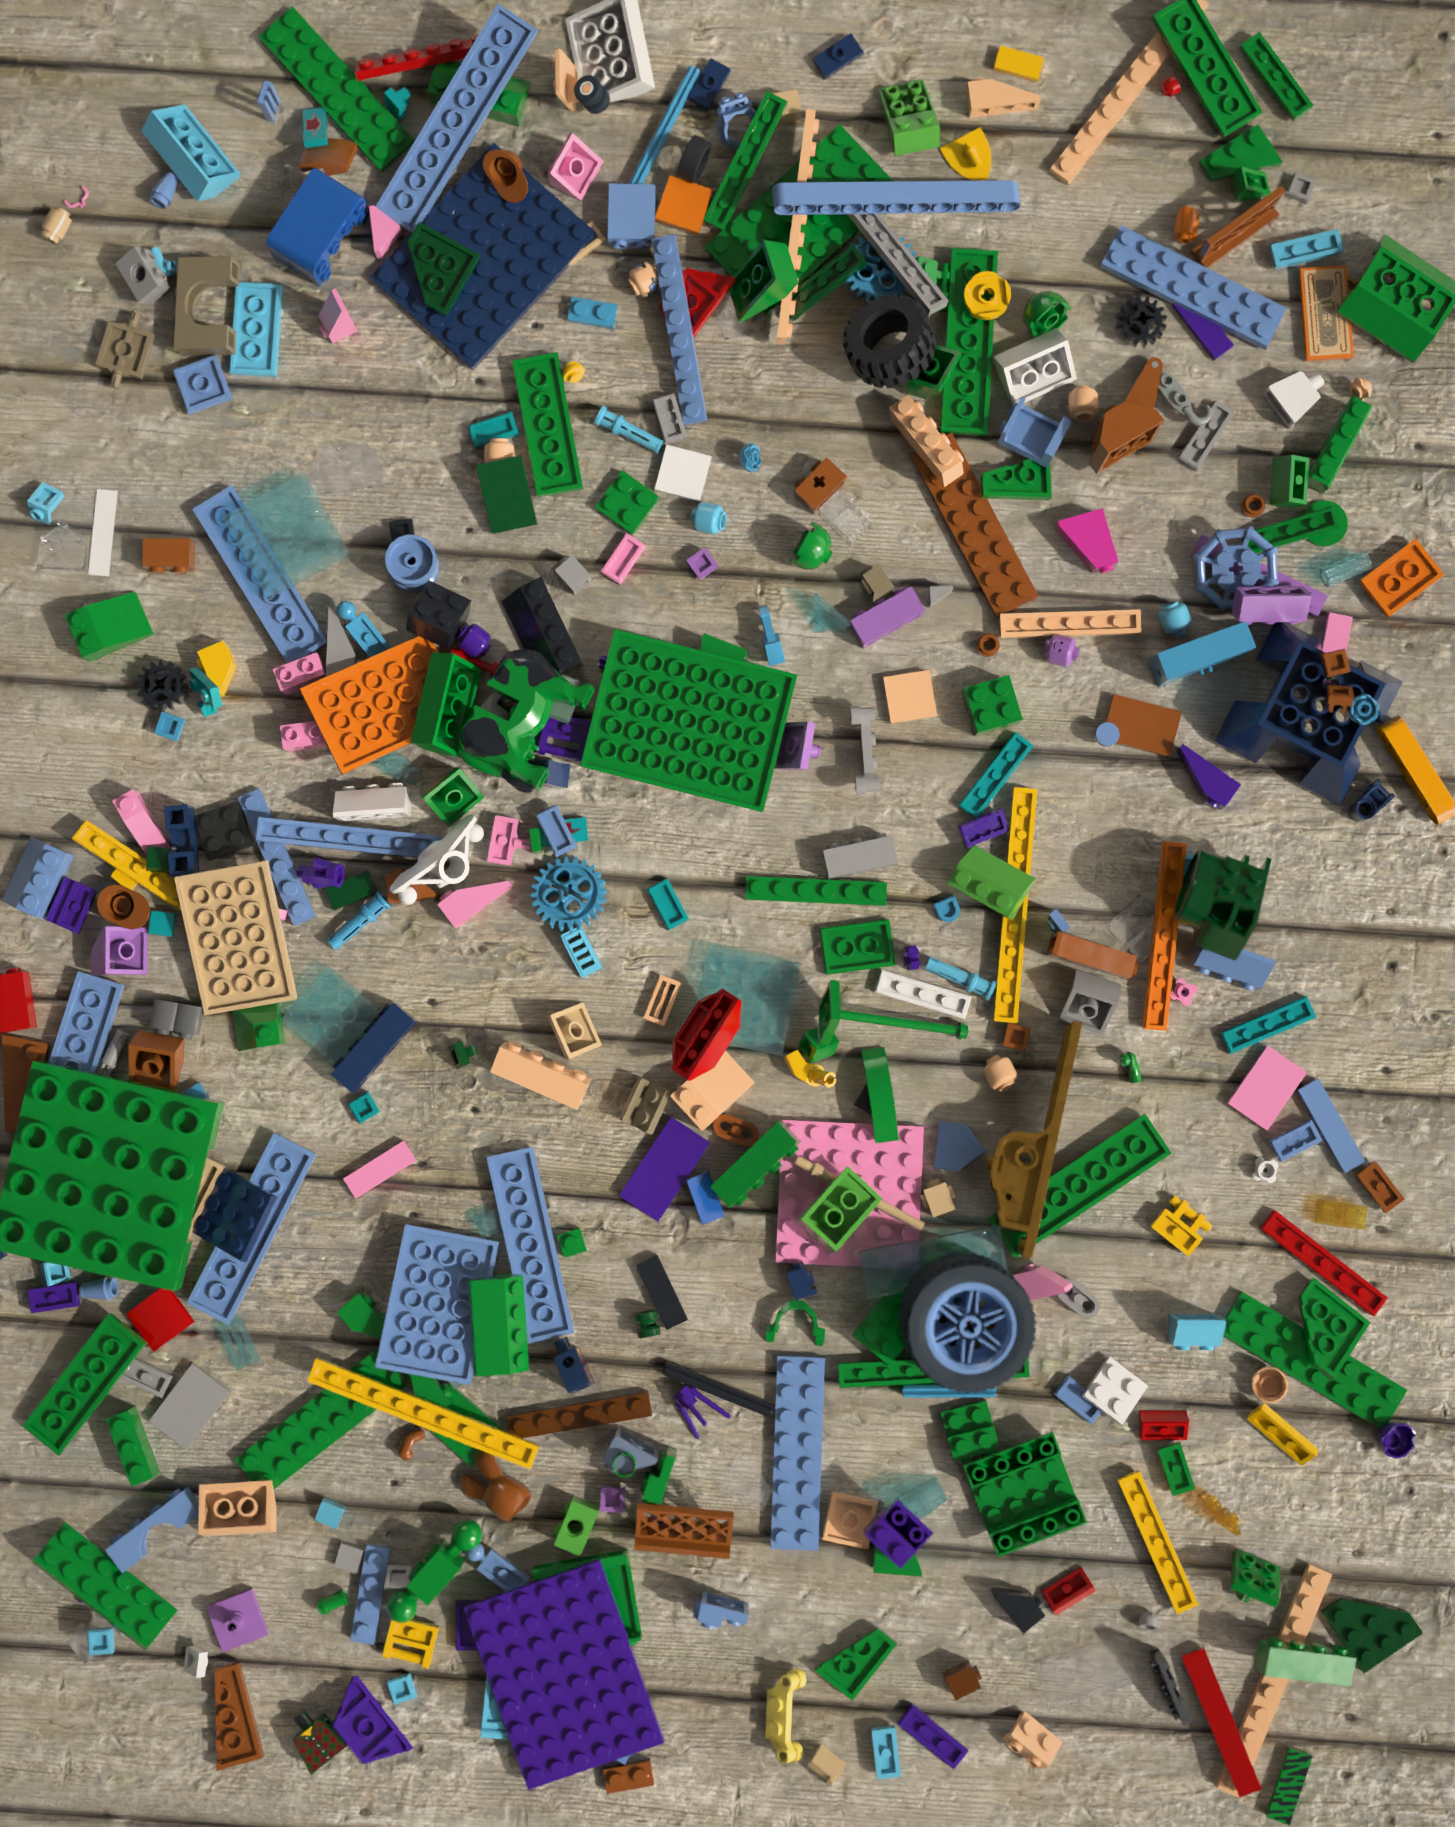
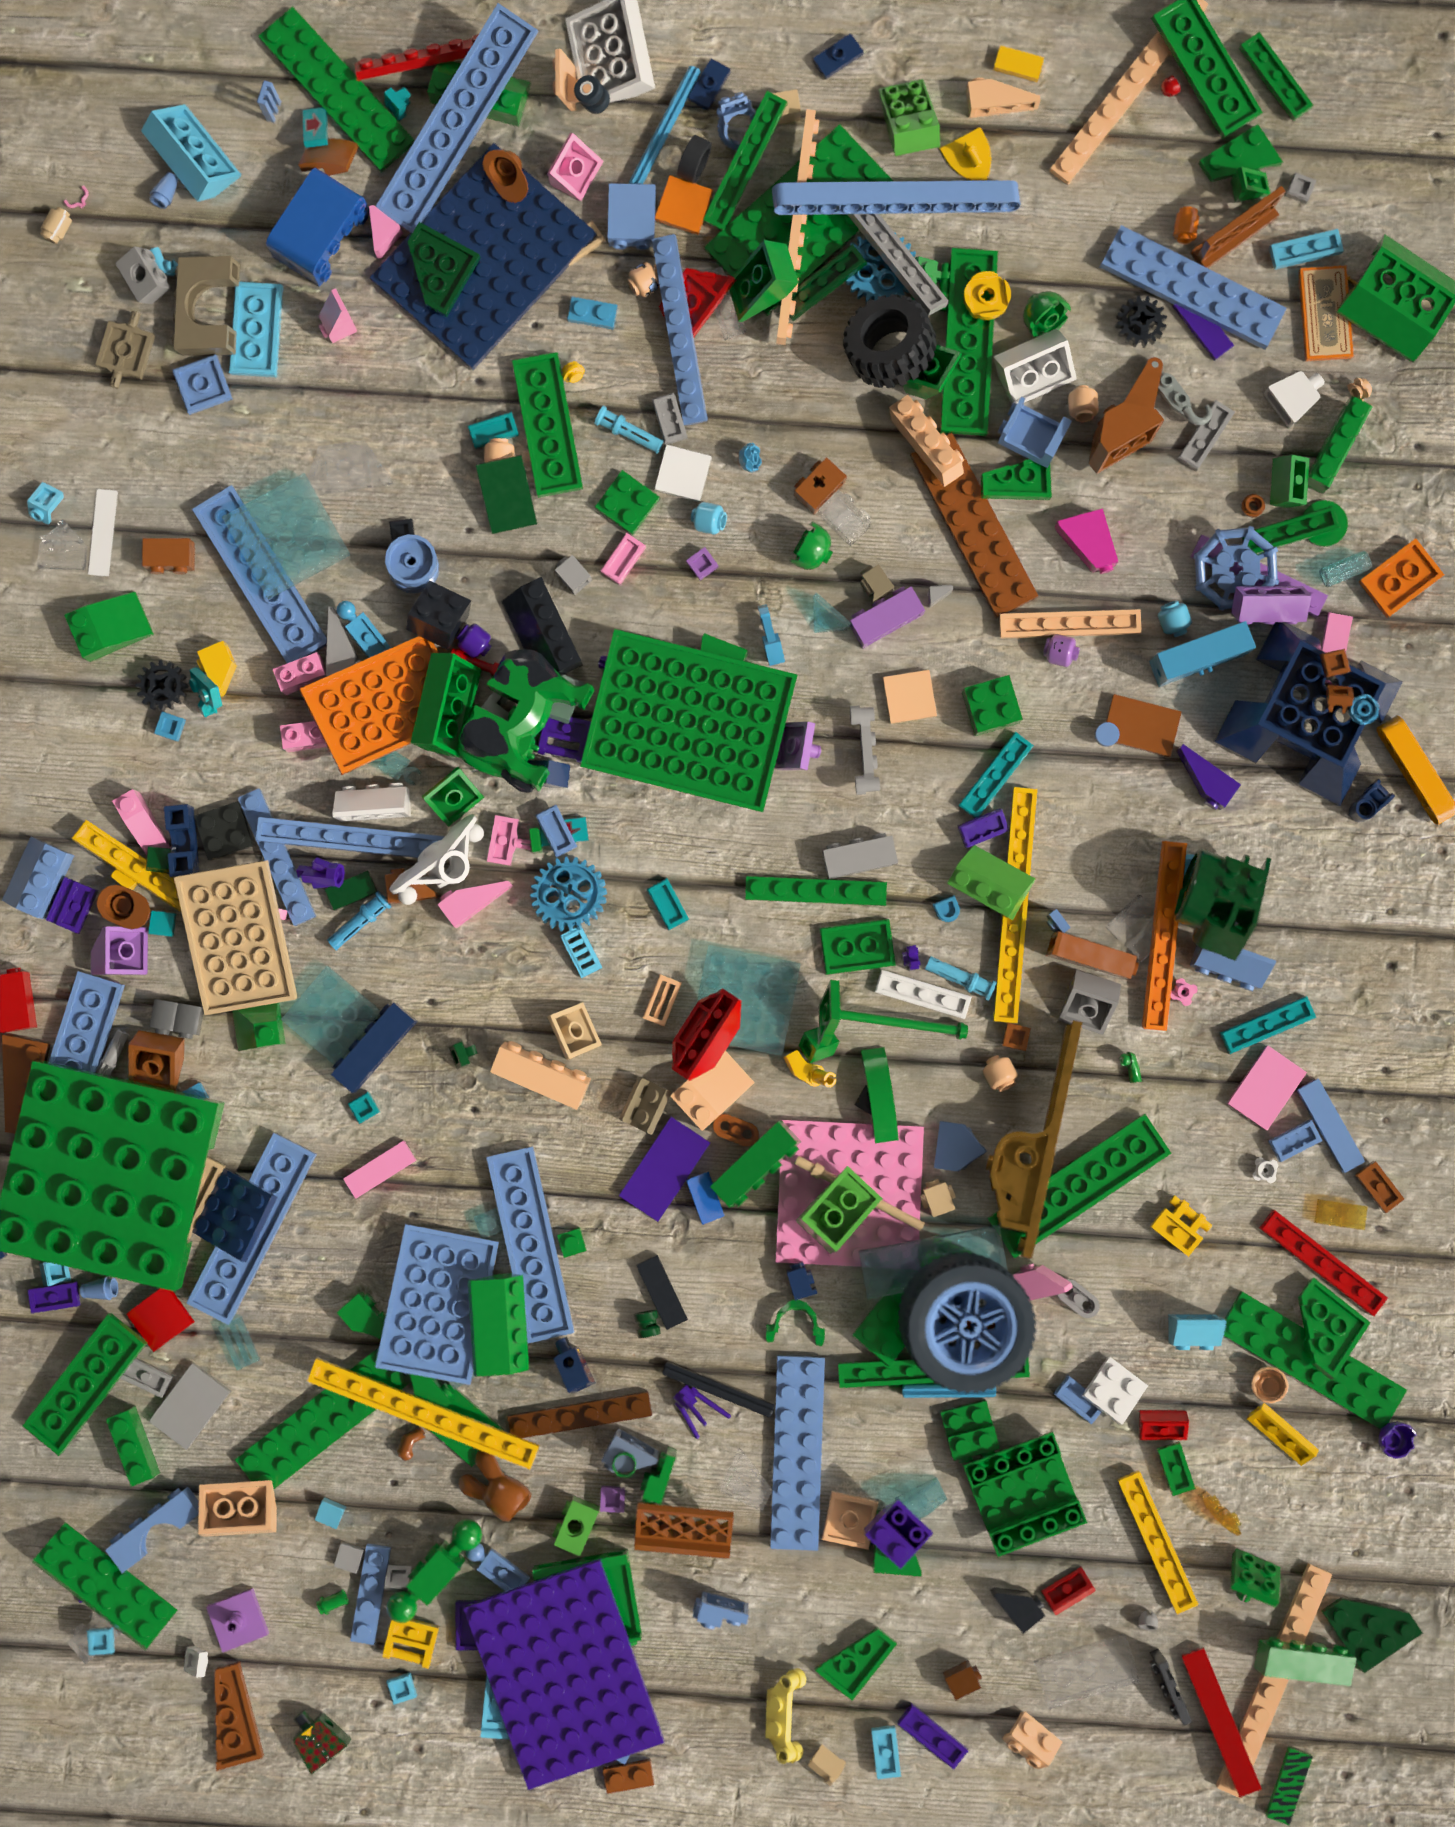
(366, 1726): dark purple wing -> none
(987, 638): dark orange plate -> none

